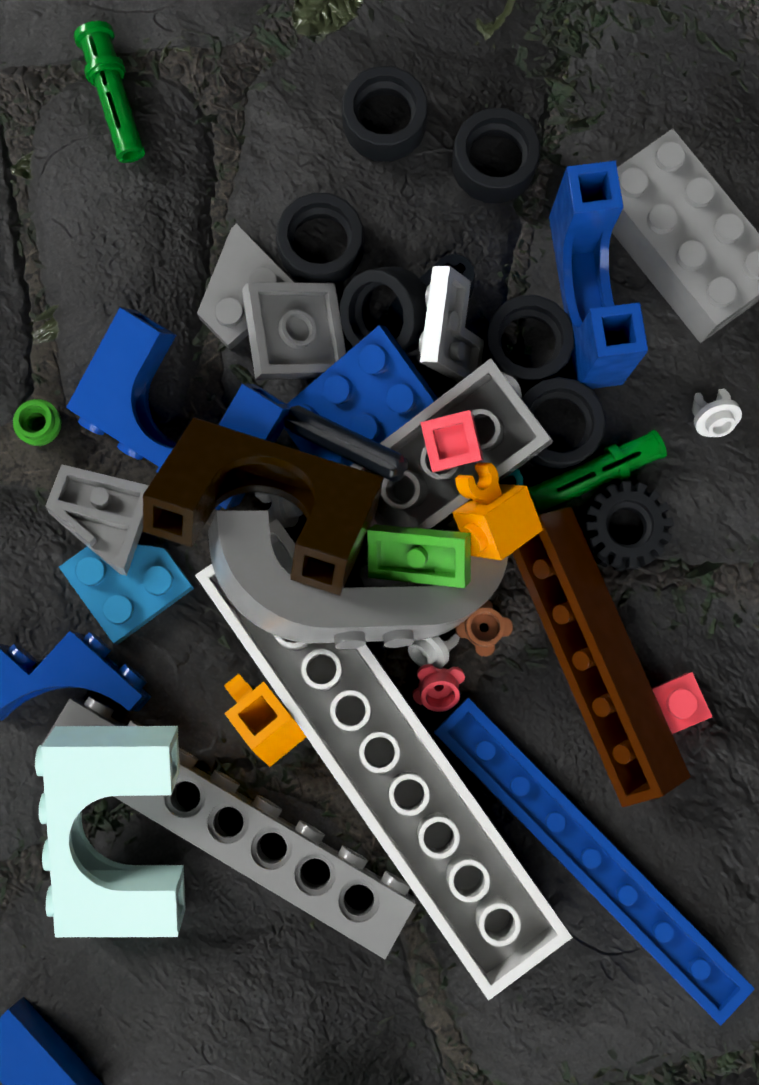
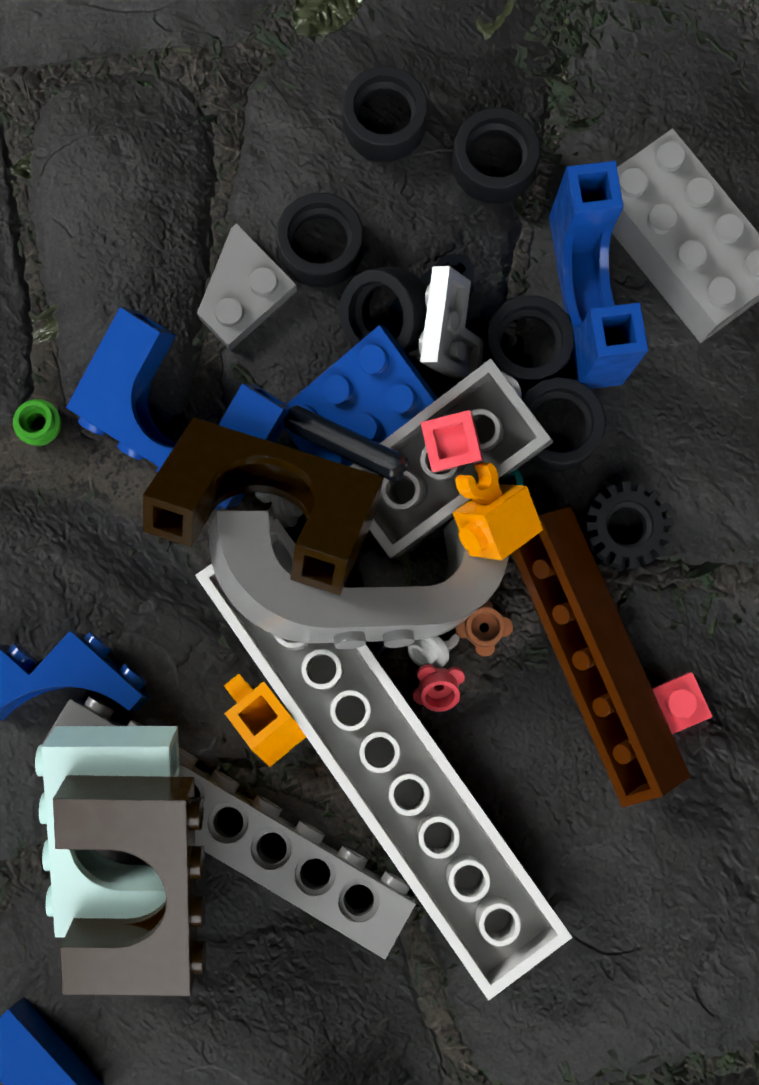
(100, 513): light grey wing -> none
(106, 73): green pin -> none
(130, 601): dark azure plate -> none
(158, 824): none -> arch
(293, 328): light grey plate -> none
(419, 555): bright green plate -> none
(594, 861): blue plate -> none
(645, 450): green pin -> none
(717, 417): white plate -> none

